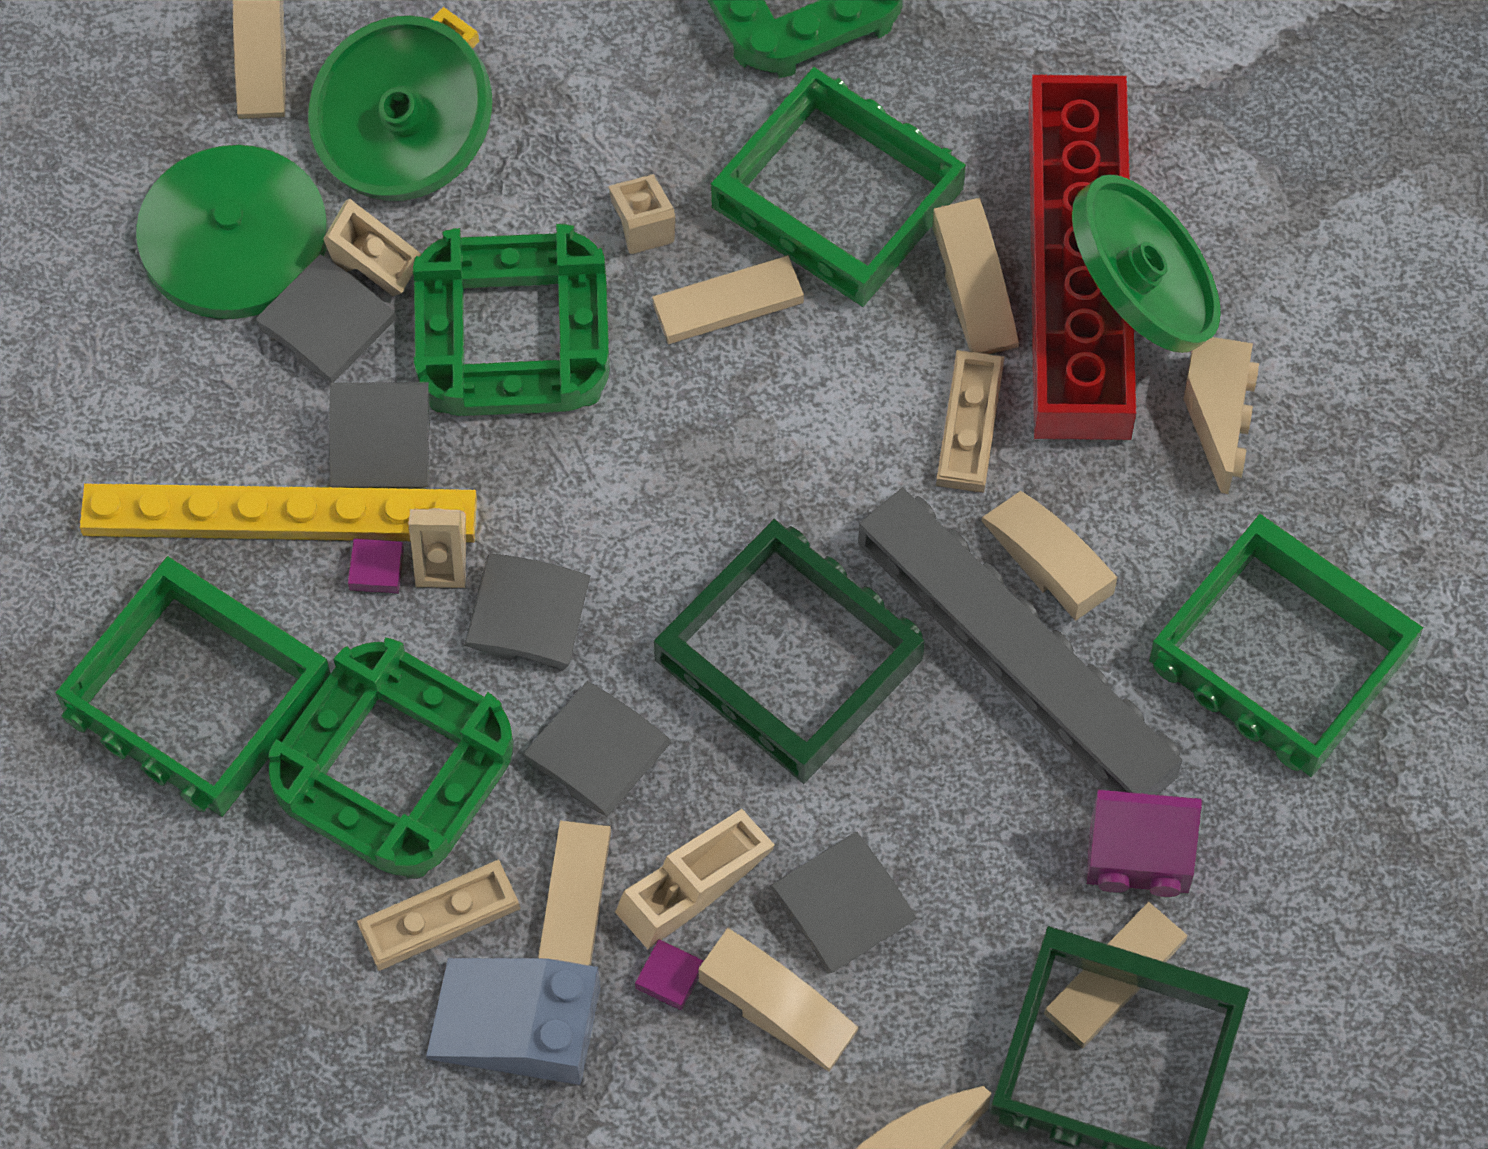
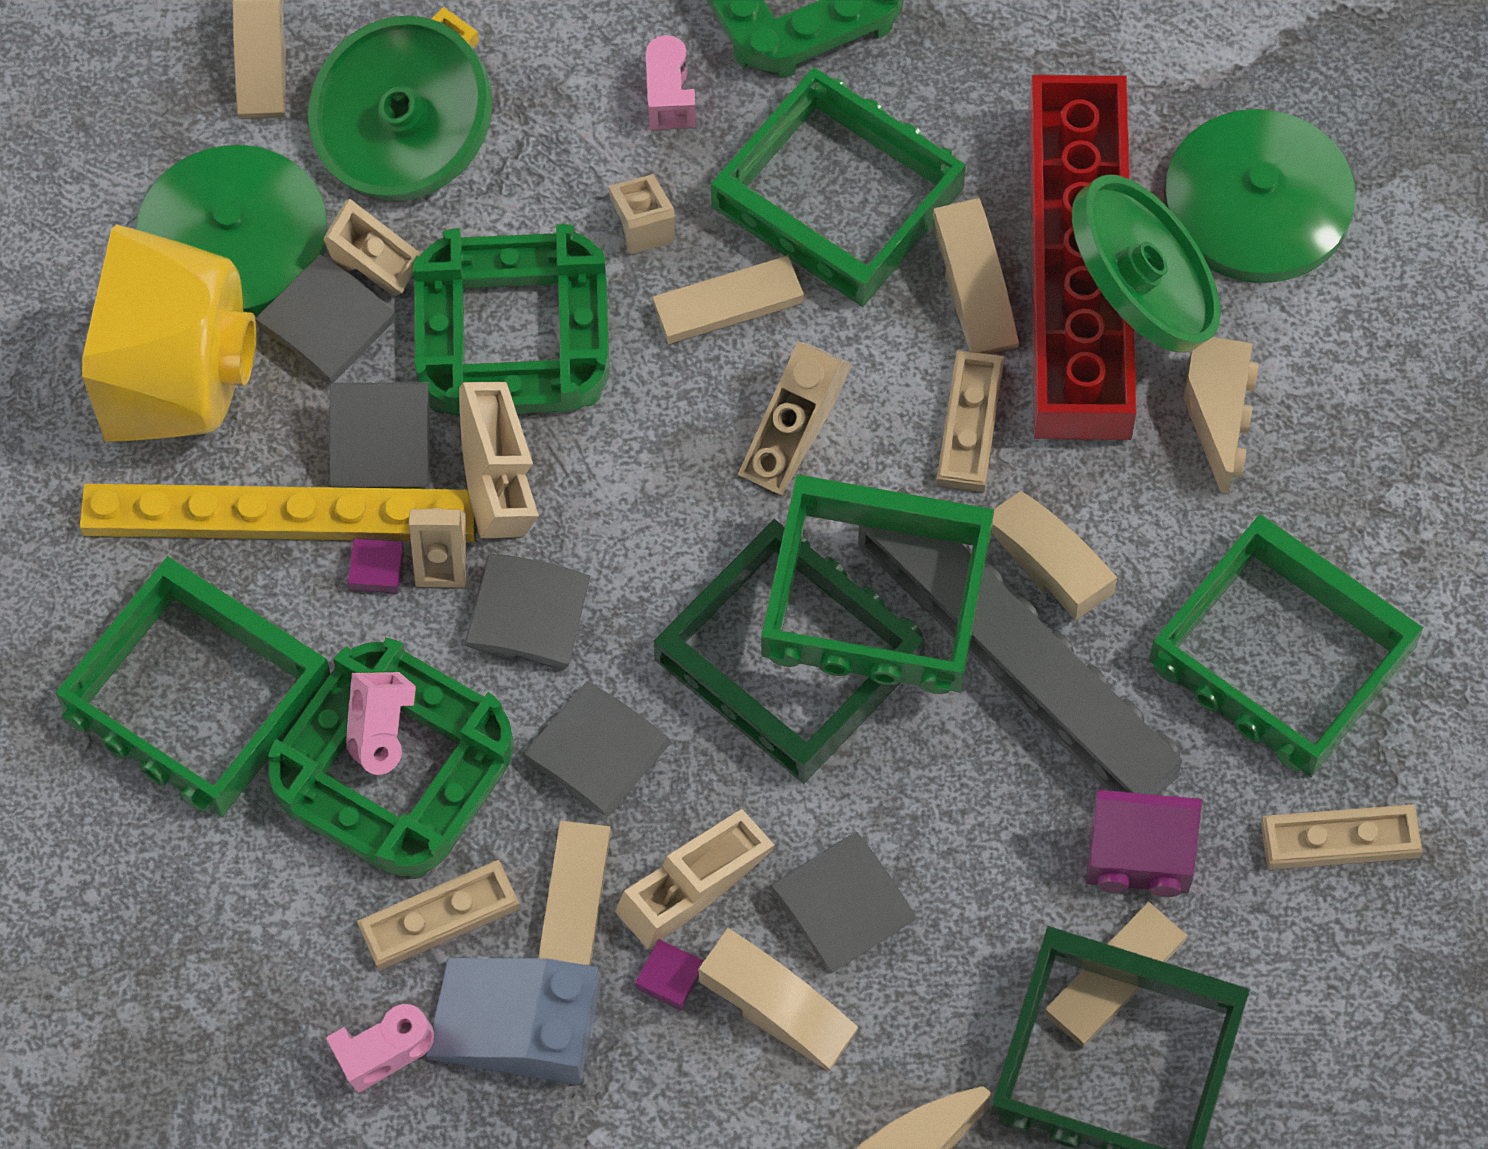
(165, 339): none -> yellow piece
(375, 719): none -> bright pink leg
(384, 1048): none -> bright pink leg
(495, 461): none -> tan slope
(666, 72): none -> bright pink leg
(794, 416): none -> tan slope
(888, 512): none -> green window
(1261, 194): none -> green dish
(1341, 837): none -> tan tile

